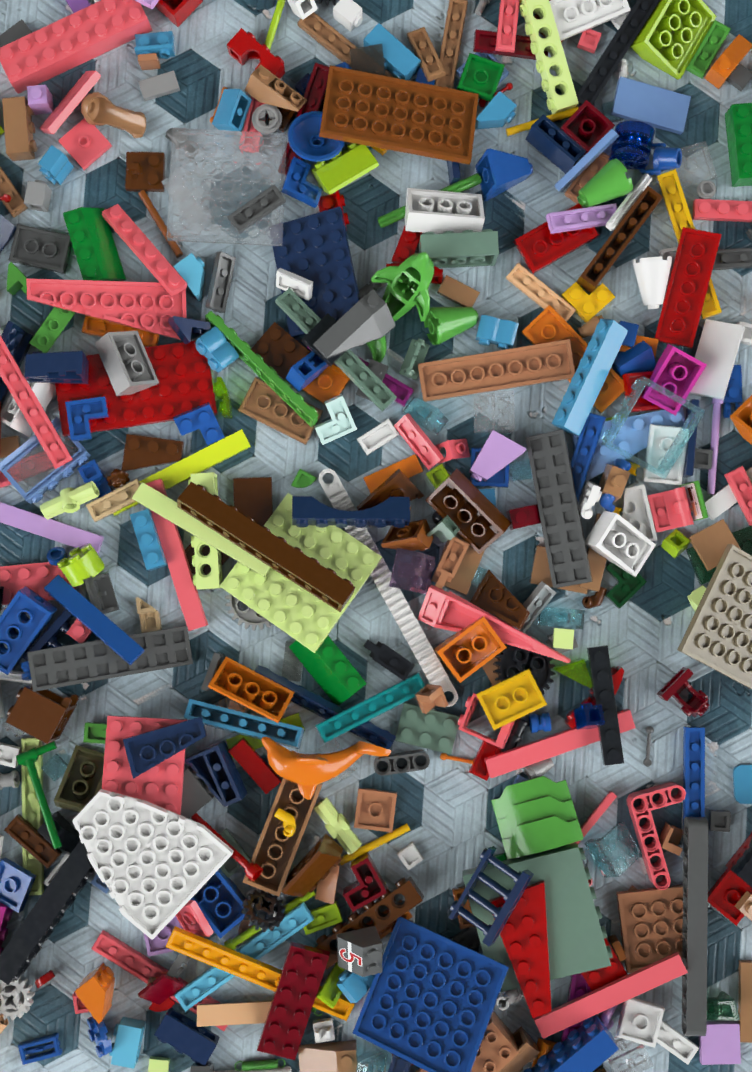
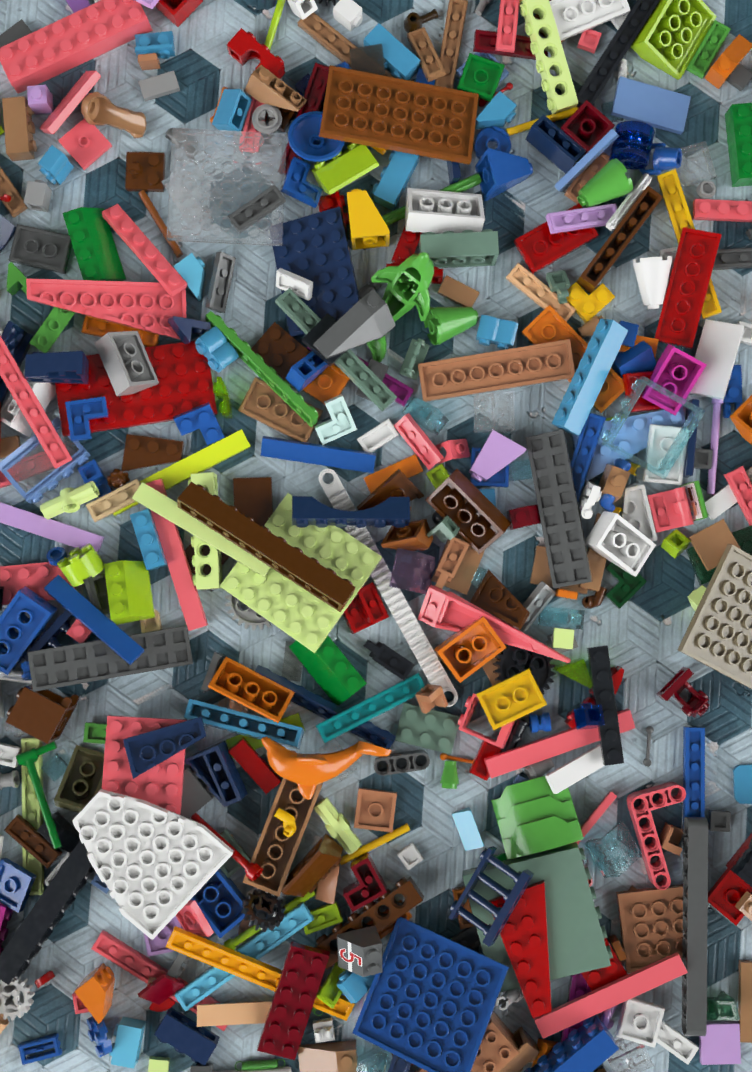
(128, 591): none -> lime slope
(303, 479): bright green tile -> none
(318, 454): none -> blue tile
(365, 222): none -> yellow slope
(365, 609): none -> red slope
(394, 179): none -> dark azure brick
(410, 26): none -> dark brown bar
(449, 776): none -> bright green cone
(467, 829): none -> medium azure slope
(492, 134): none -> blue tile
(559, 282): none -> sand green plate
(566, 594): none -> orange tile
(575, 770): none -> white tile

